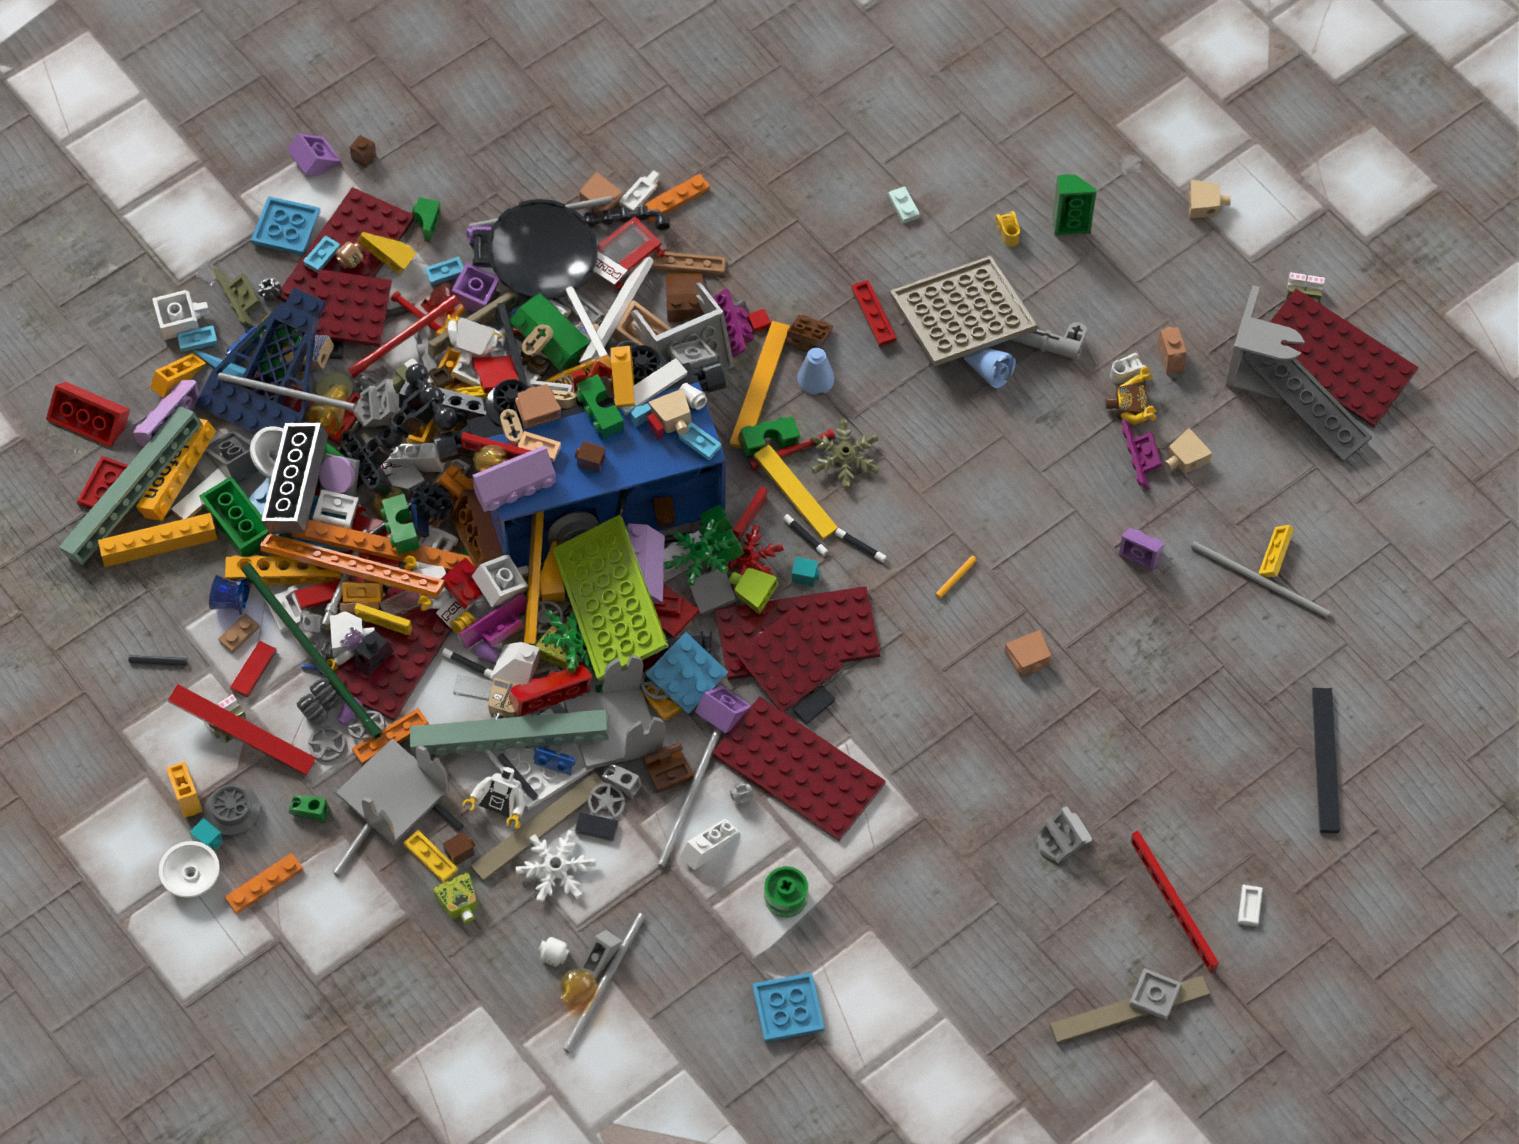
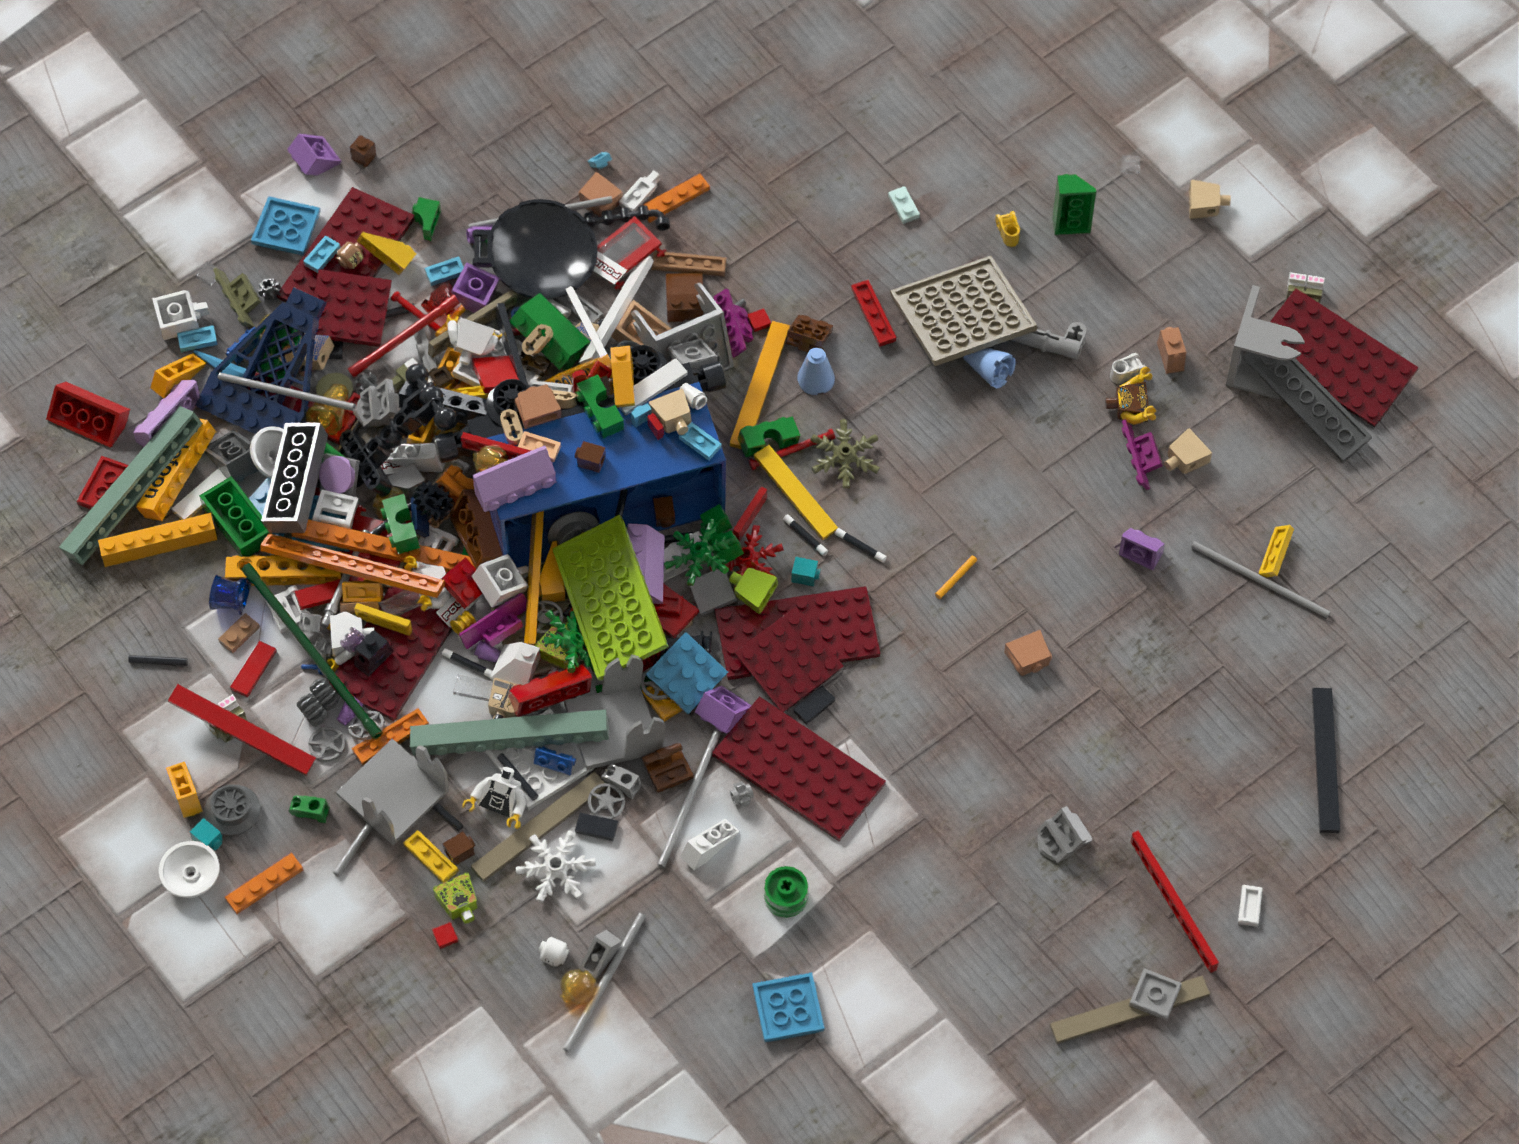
(445, 935): none -> red tile
(600, 160): none -> medium azure plate

